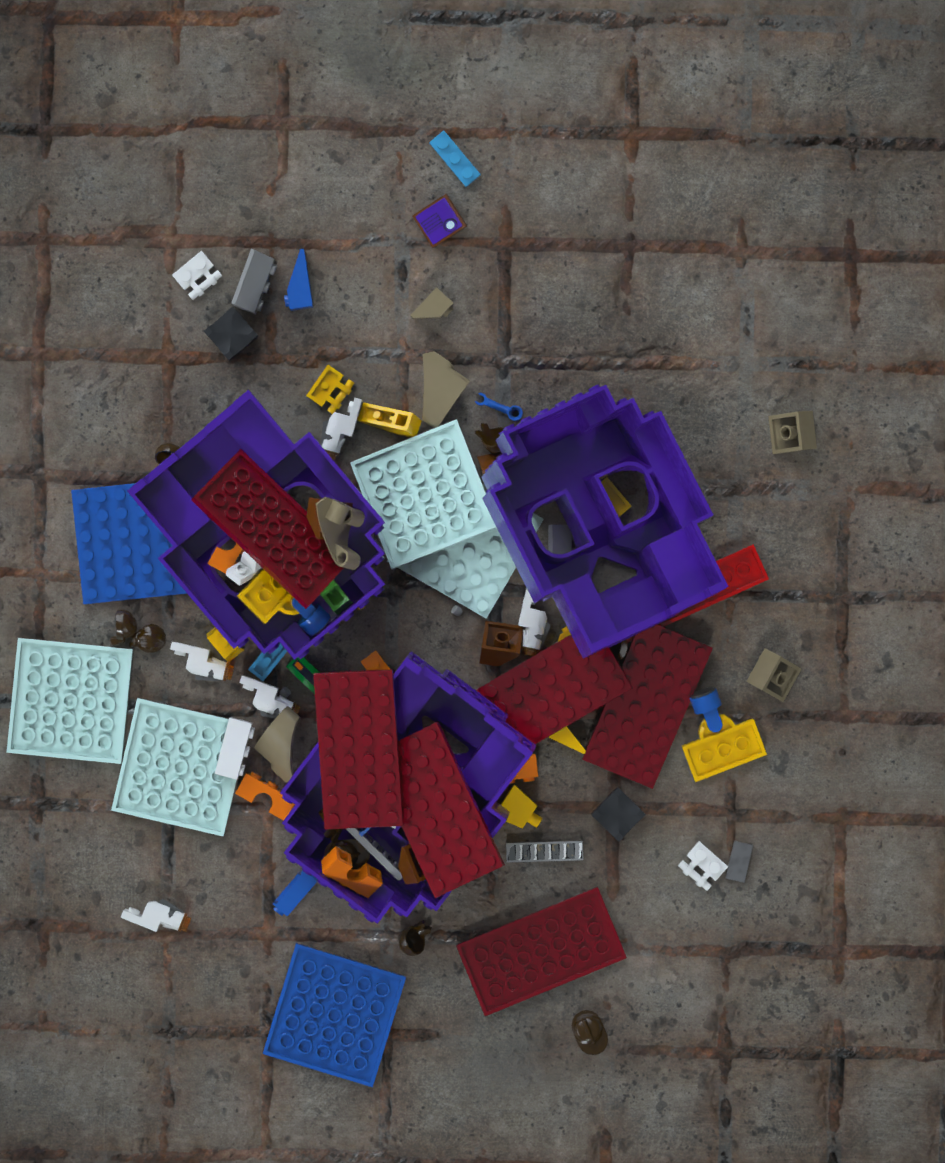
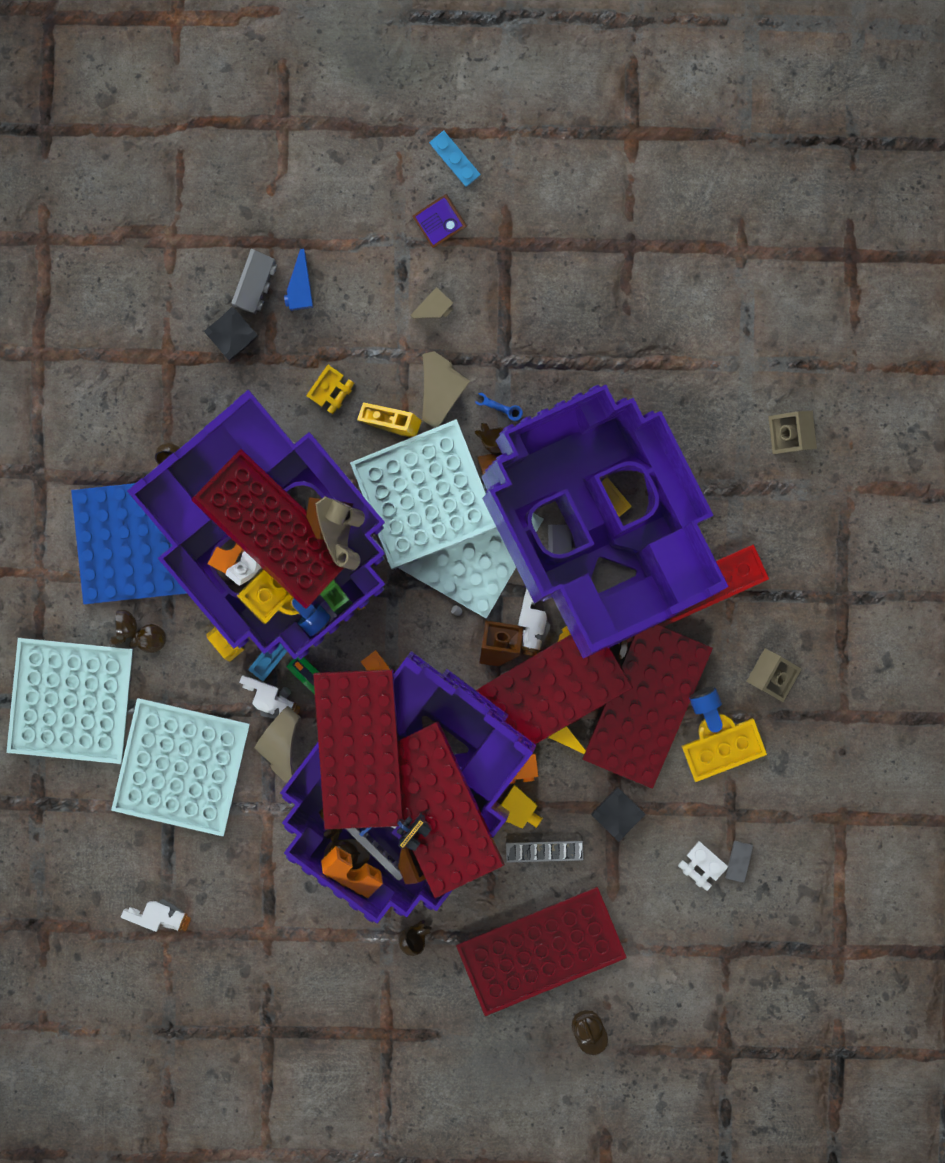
(192, 271): white plate -> none
(203, 666): white plate -> none
(234, 748): white brick -> none
(253, 785): orange arch -> none
(294, 893): blue window -> none
(334, 1015): blue plate -> none
(338, 427): white plate -> none
(408, 838): none -> black hips

